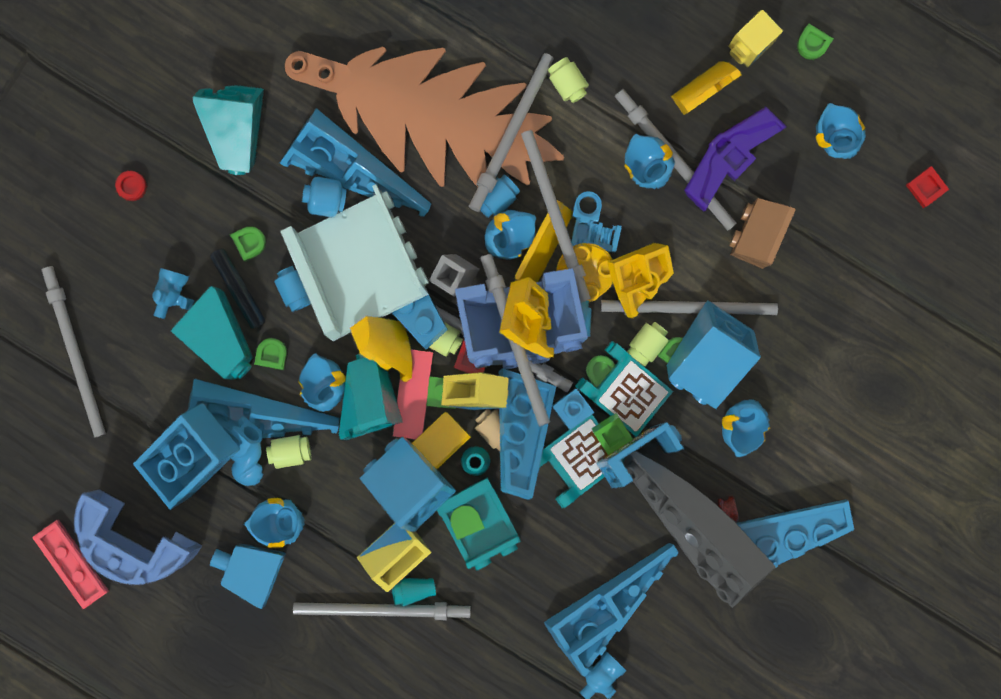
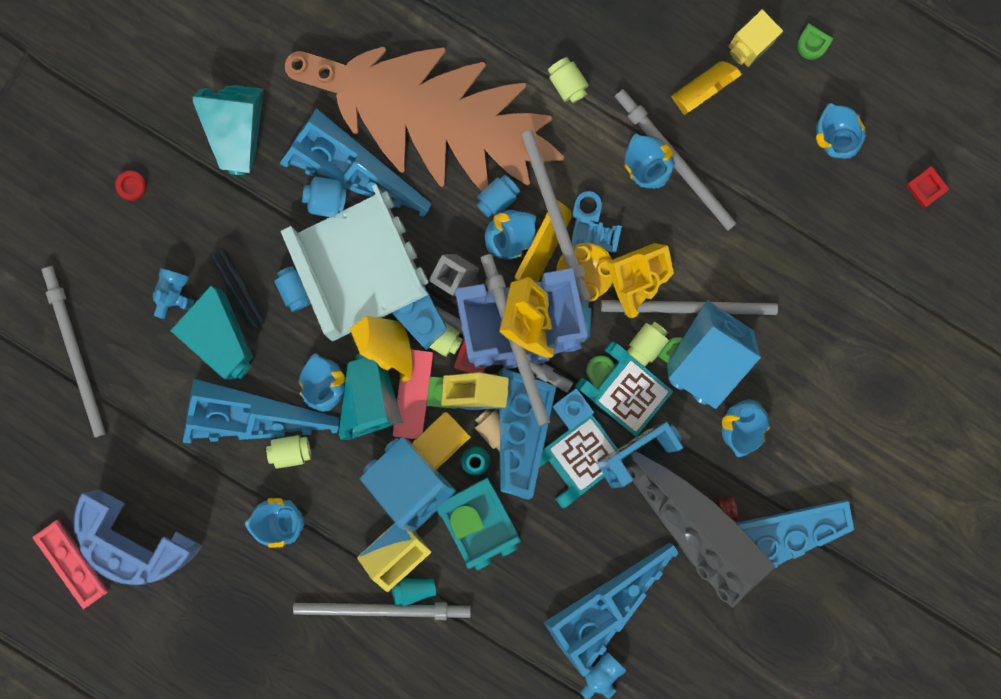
(186, 456): dark azure brick -> none
(248, 439): dark azure animal -> none
(249, 242): bright green tile -> none
(249, 571): dark azure torso -> none
(271, 354): bright green tile -> none
(487, 180): light grey bar -> none
(612, 434): bright green plate -> none
(730, 155): dark purple plate -> none
(761, 232): medium nougat slope -> none

